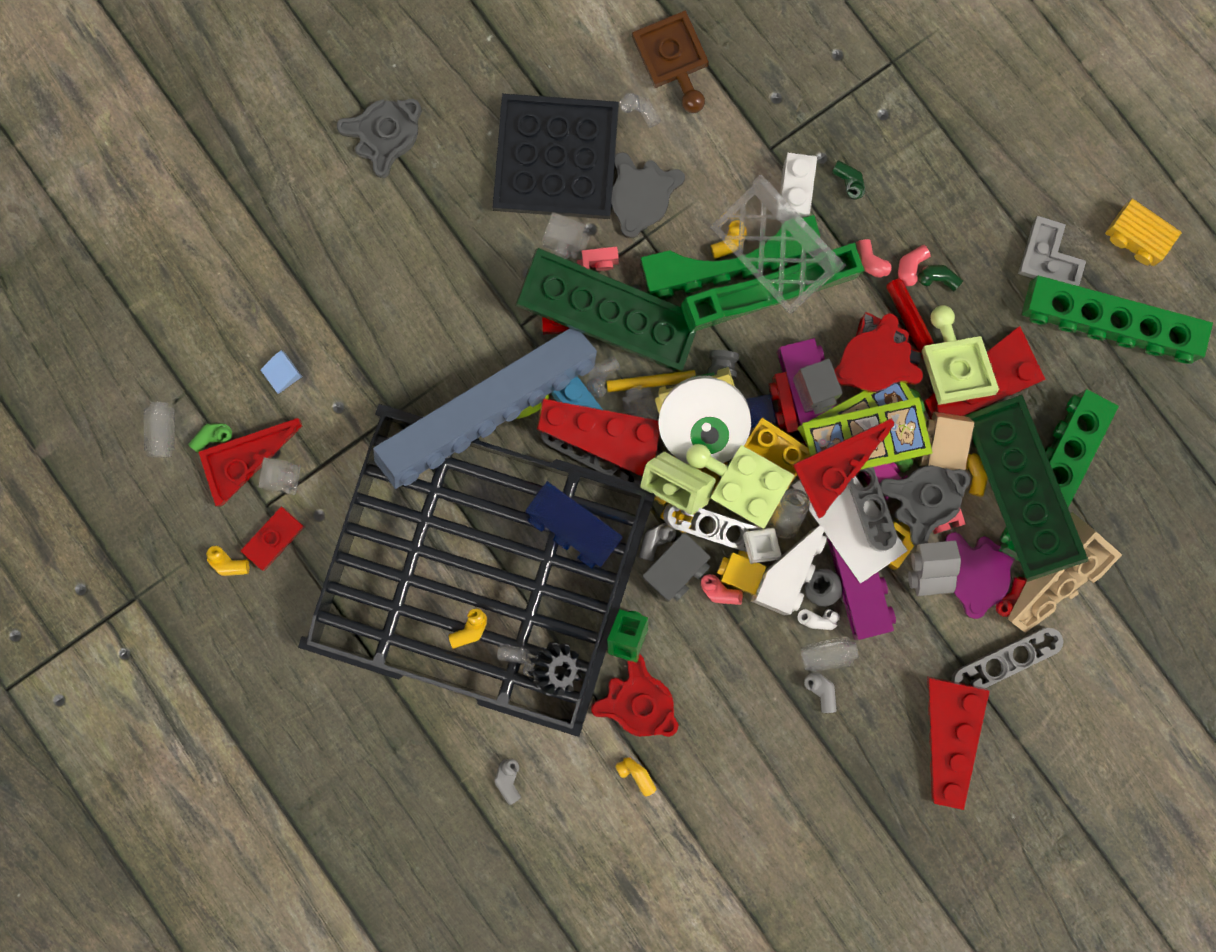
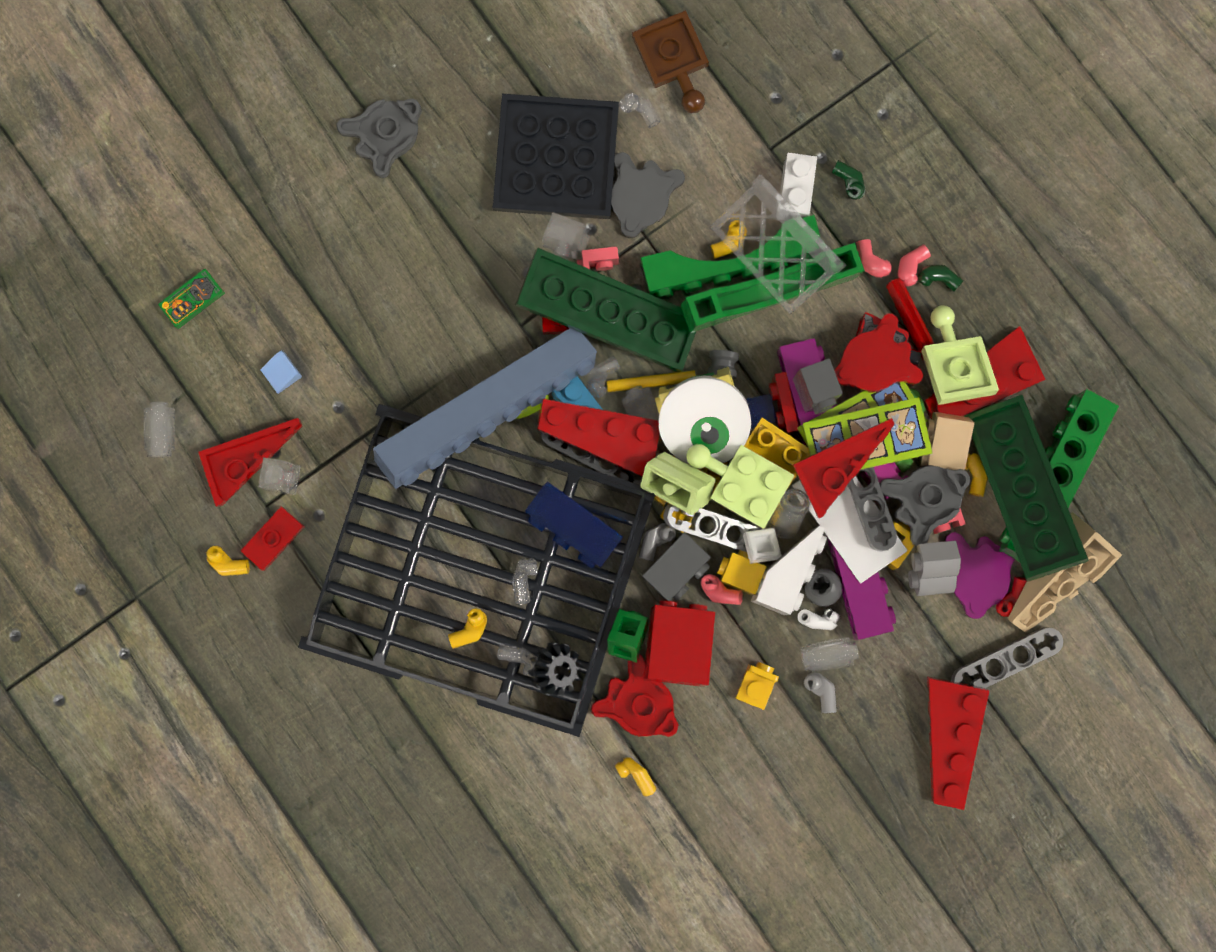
(191, 298): none -> tile
(210, 433): bright green arm -> none
(505, 780): light grey arm -> none
(520, 580): none -> clear arm
(679, 644): none -> red brick
(757, 685): none -> yellow bracket
(1042, 254): light grey plate -> none
(1142, 233): yellow brick -> none
(1191, 332): green brick -> none

